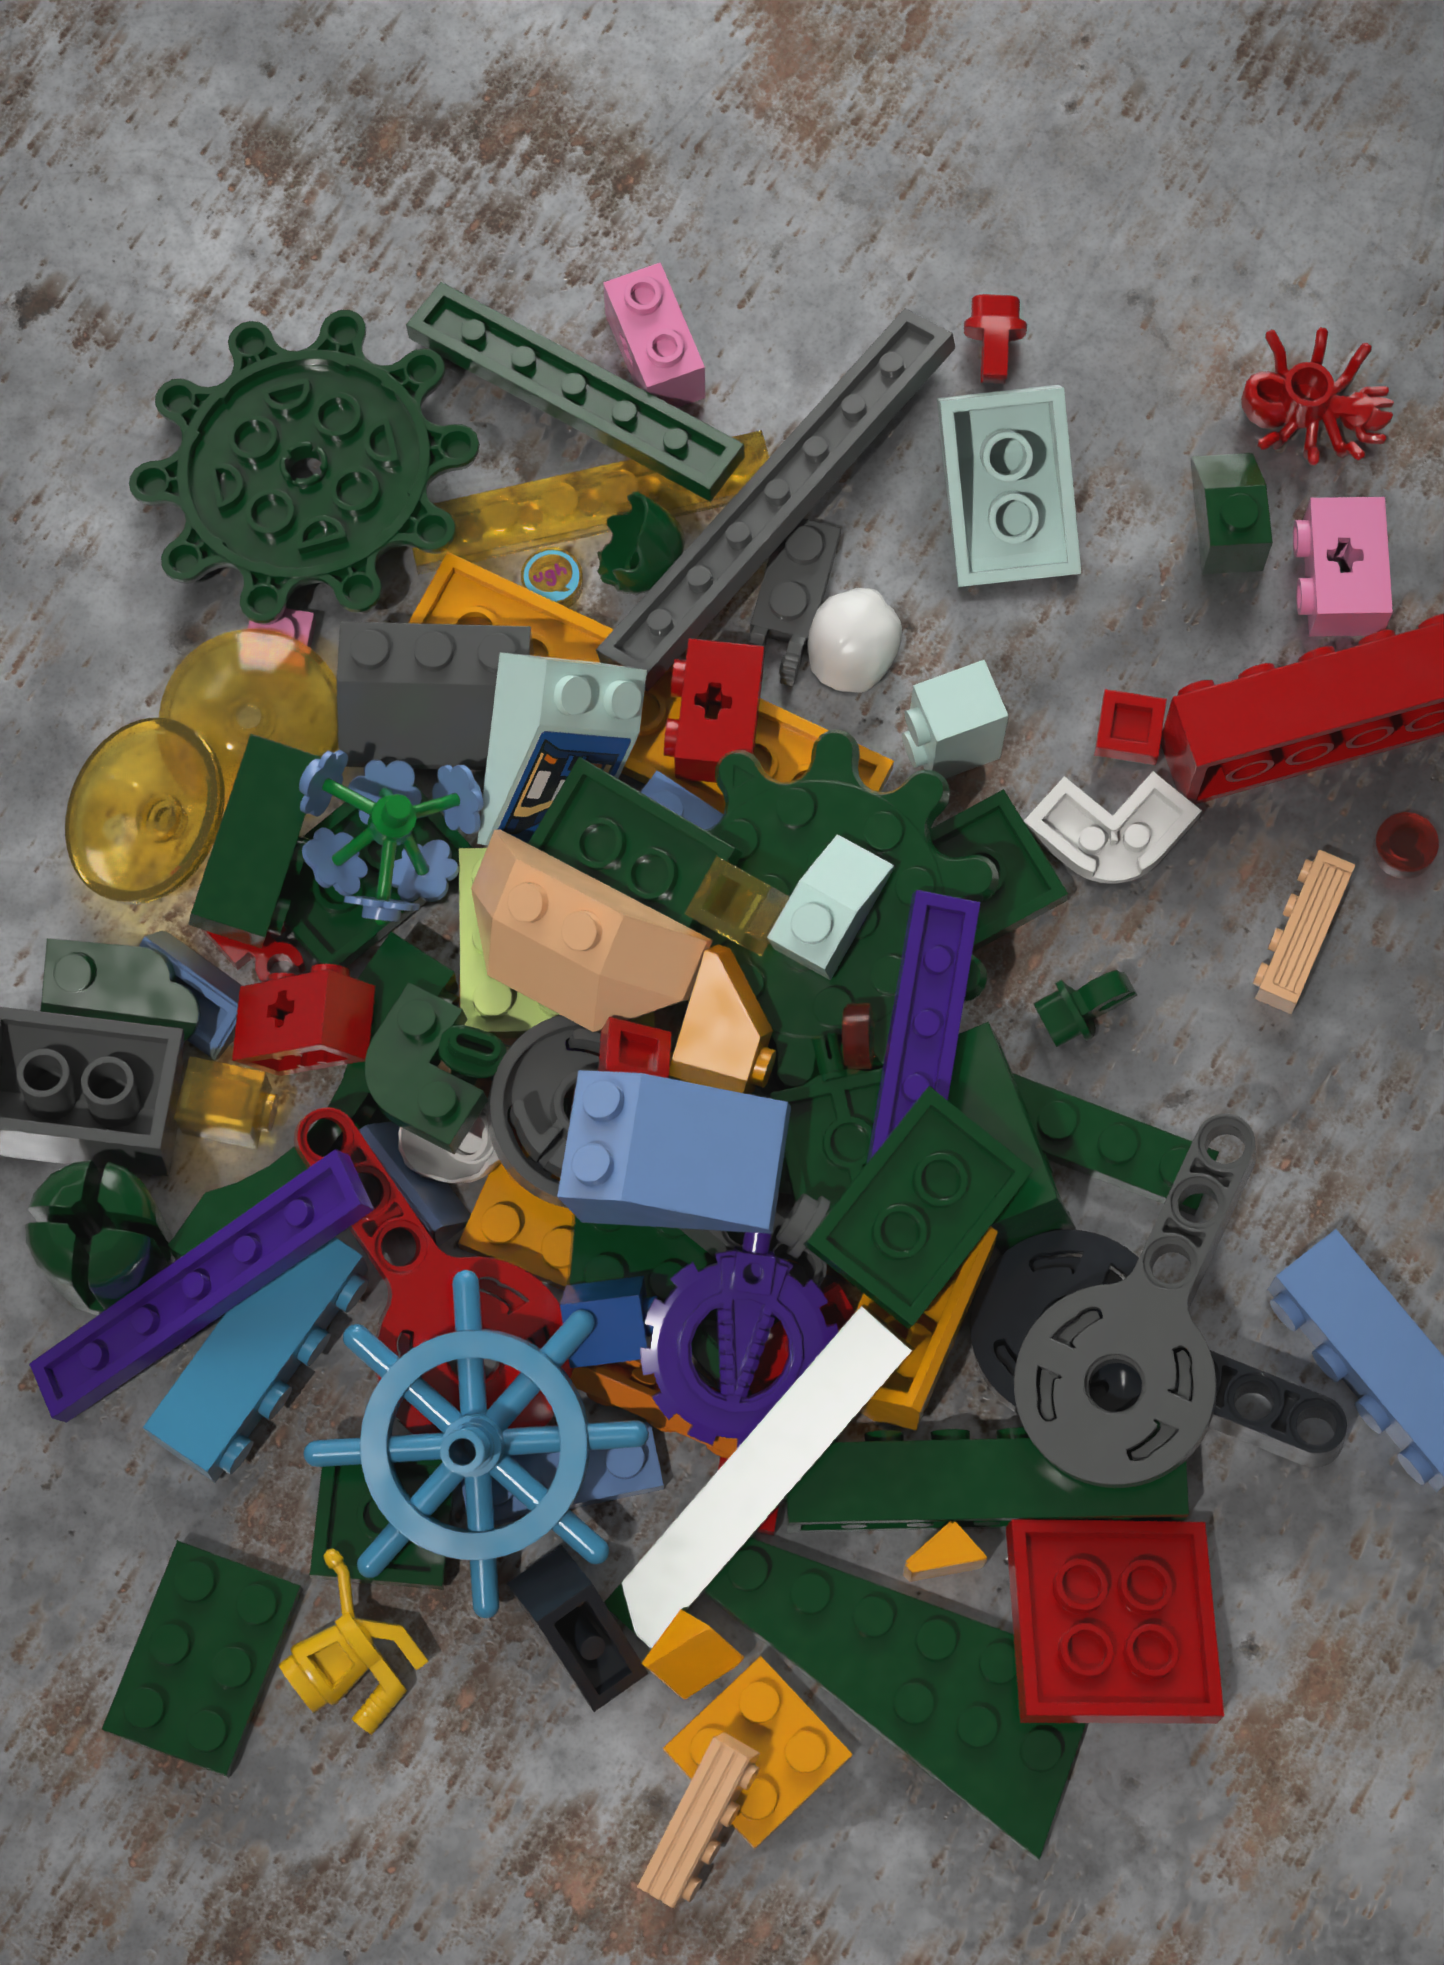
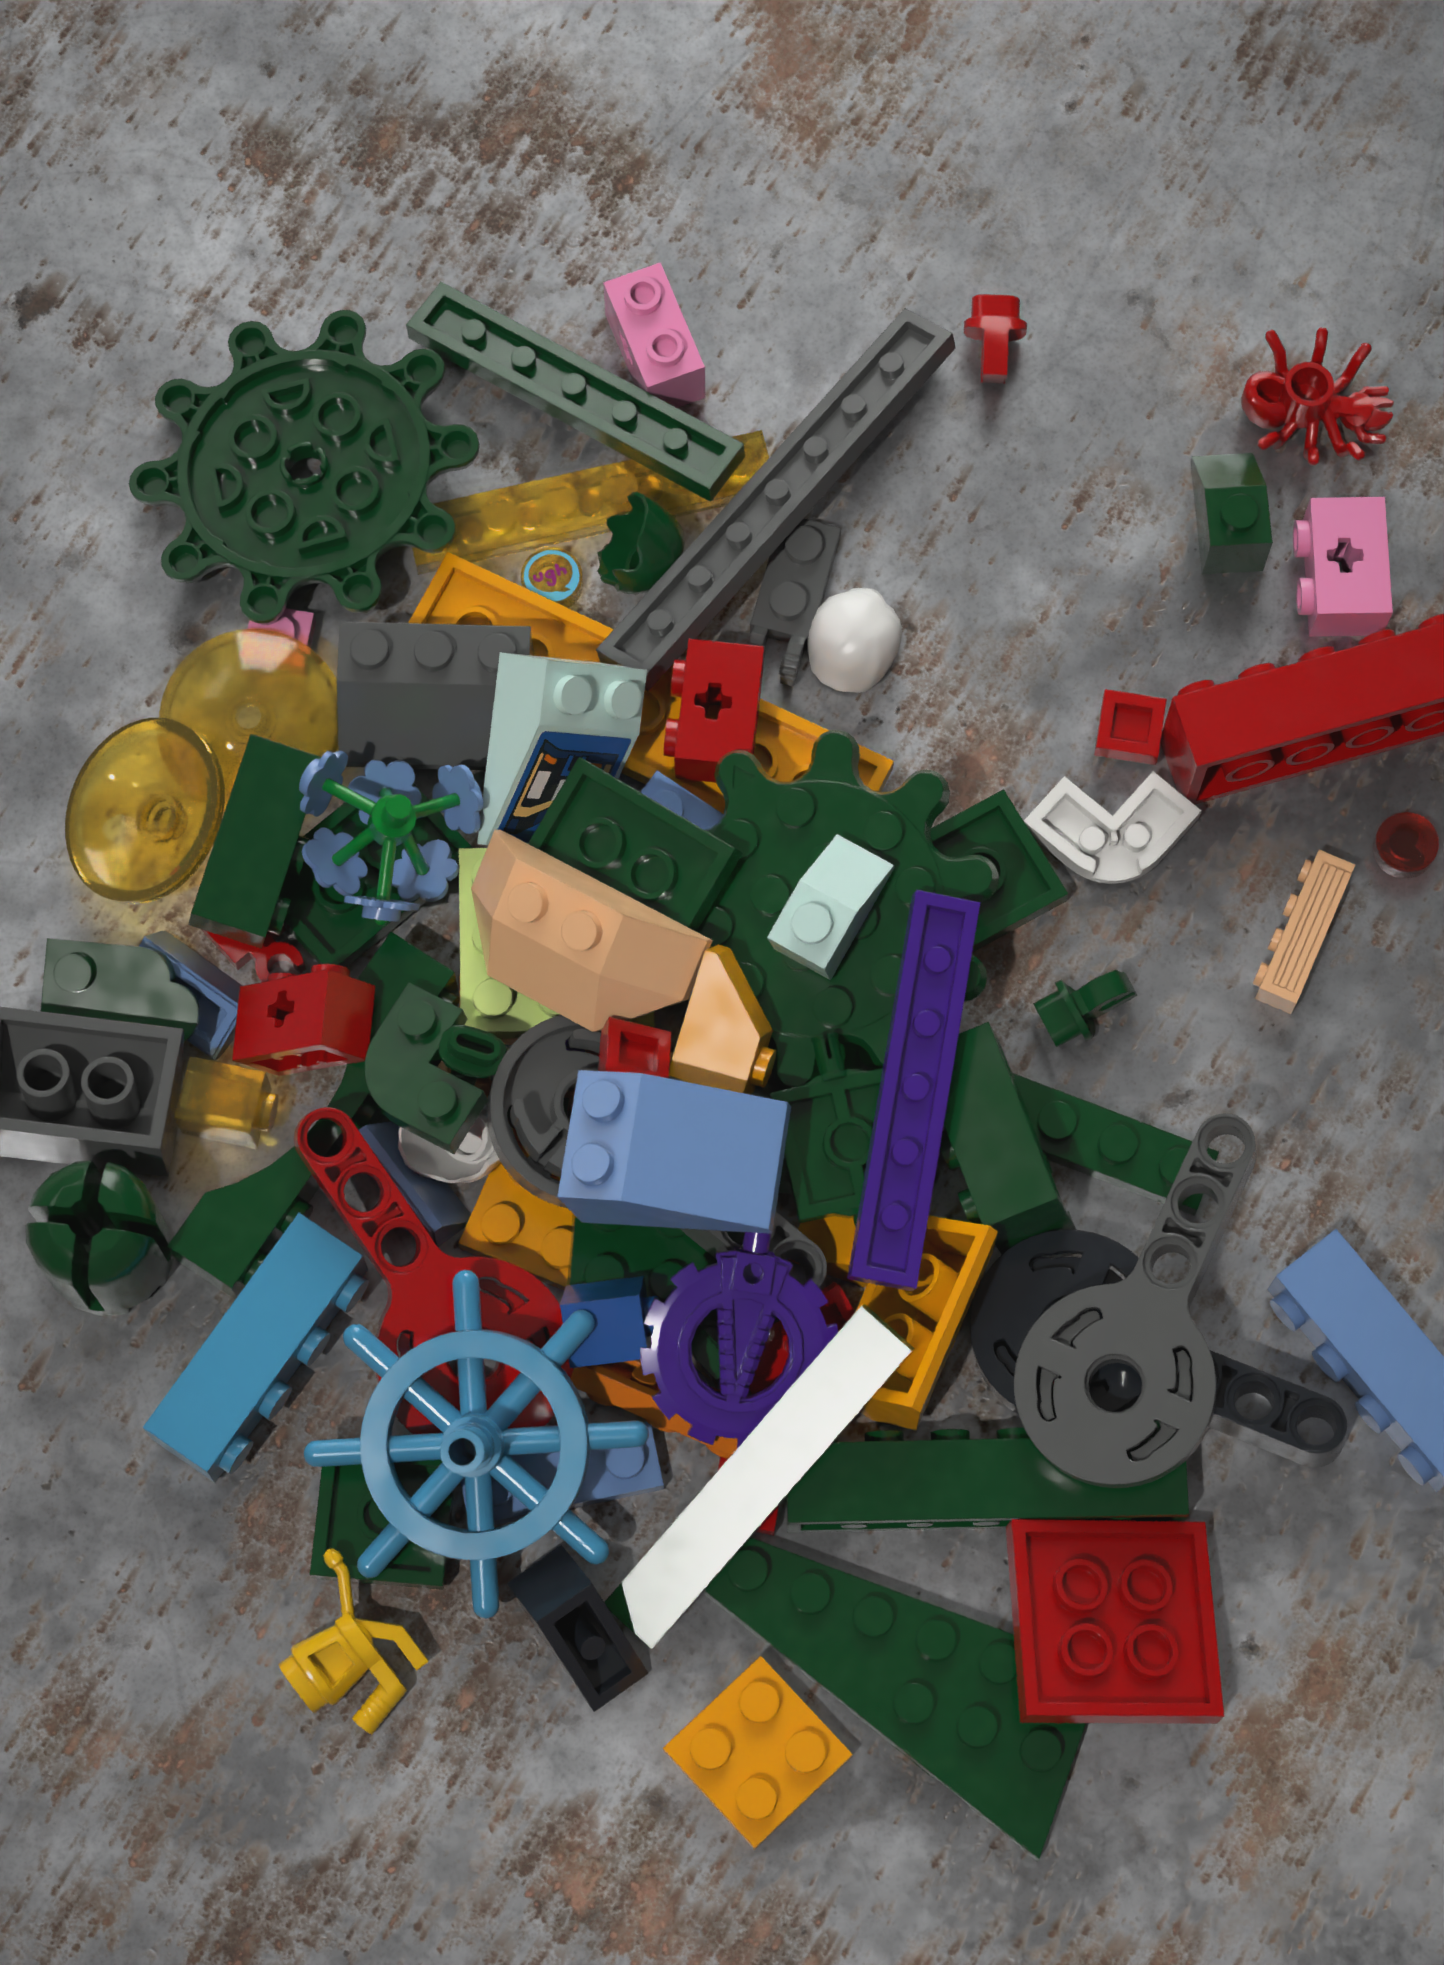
(201, 1286): dark purple plate -> none
(202, 1659): dark green plate -> none
(690, 1655): light orange slope -> none
(699, 1820): light nougat piece -> none
(737, 905): clear yellow brick -> none
(801, 1222): dark grey plate -> none
(858, 1036): clear red tile -> none
(918, 1207): dark green plate -> none
(945, 1554): light orange slope -> none
(955, 721): light aqua brick -> none
(1009, 485): light aqua slope -> none

